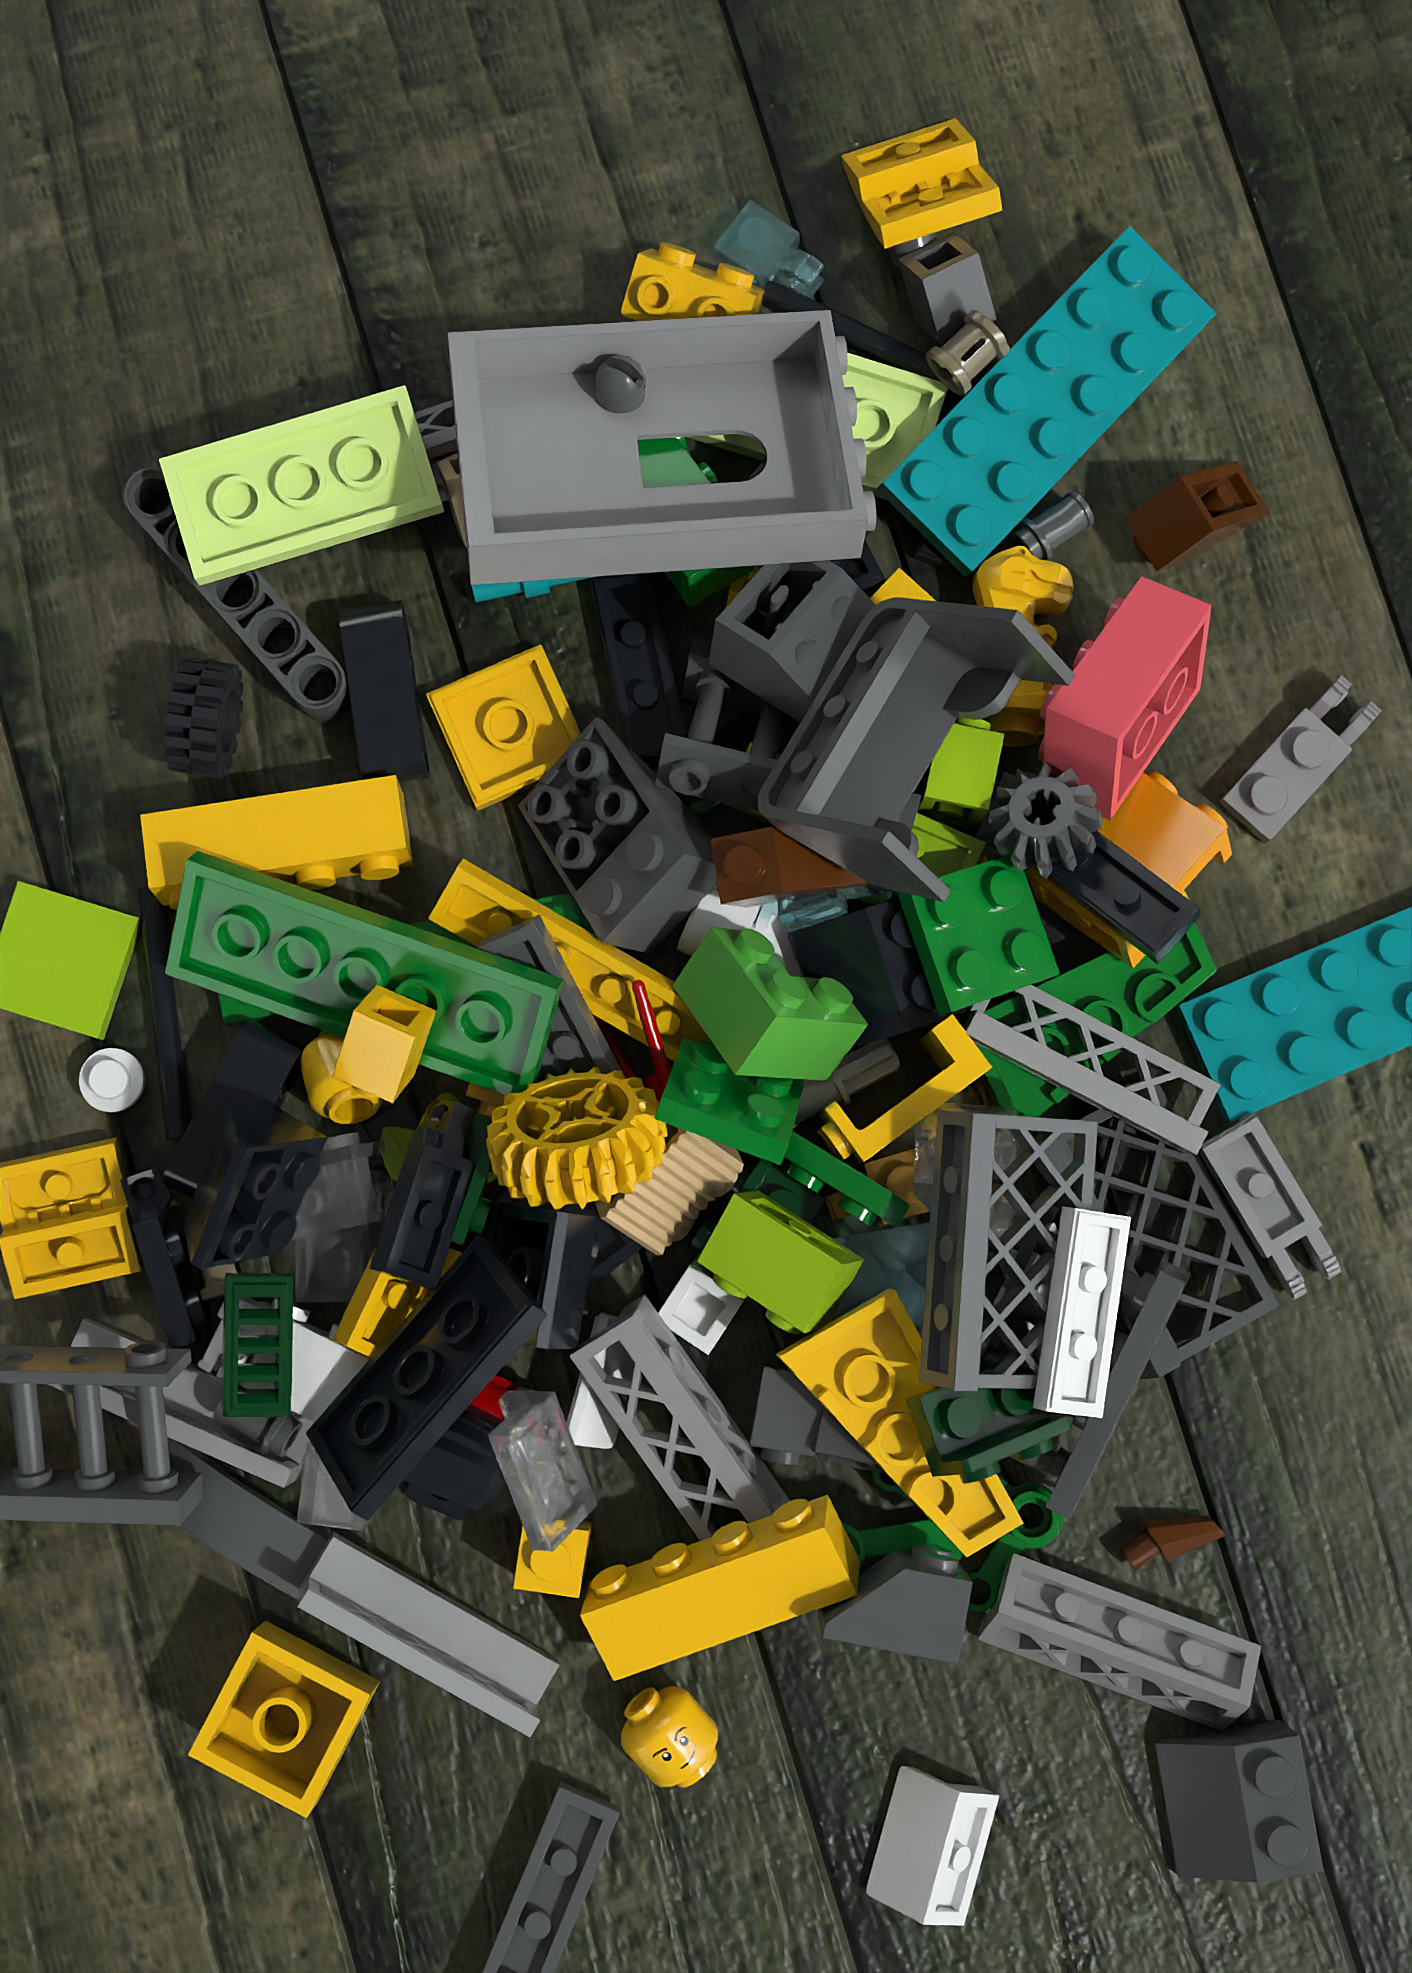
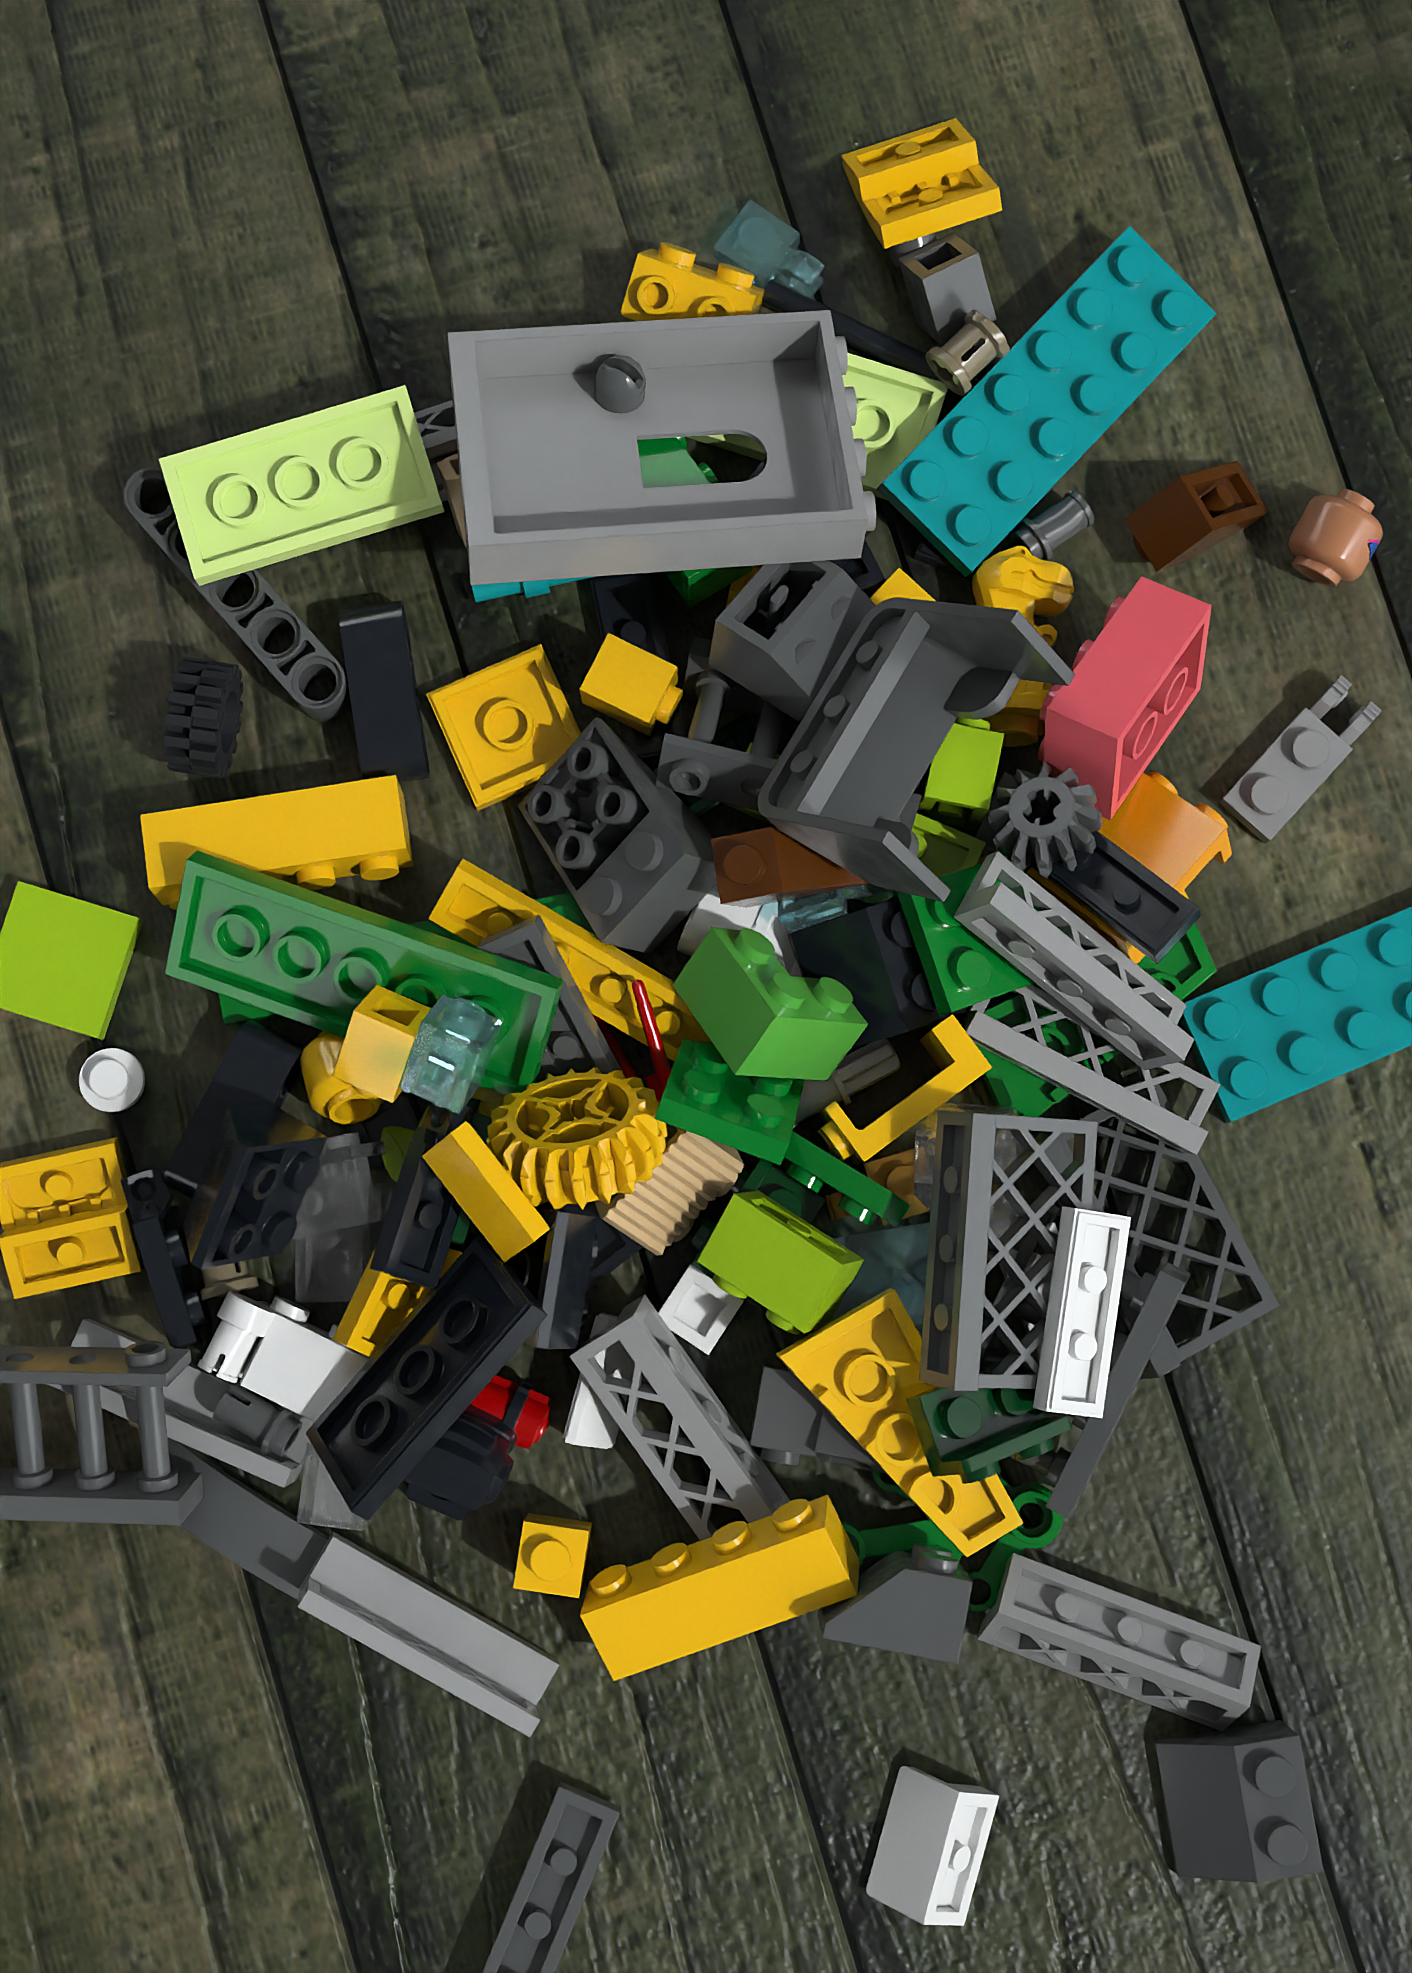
(164, 1015): black bar -> none
(257, 1402): dark green slope -> none
(284, 1718): yellow brick -> none
(450, 1053): none -> clear light blue brick
(486, 1191): none -> yellow tile
(541, 1467): clear bracket -> none
(631, 685): none -> yellow brick
(669, 1736): yellow head -> none
(1067, 971): none -> light grey fence
(1170, 1538): reddish brown bar -> none
(1267, 1201): light grey hinge -> none
(1335, 538): none -> nougat head

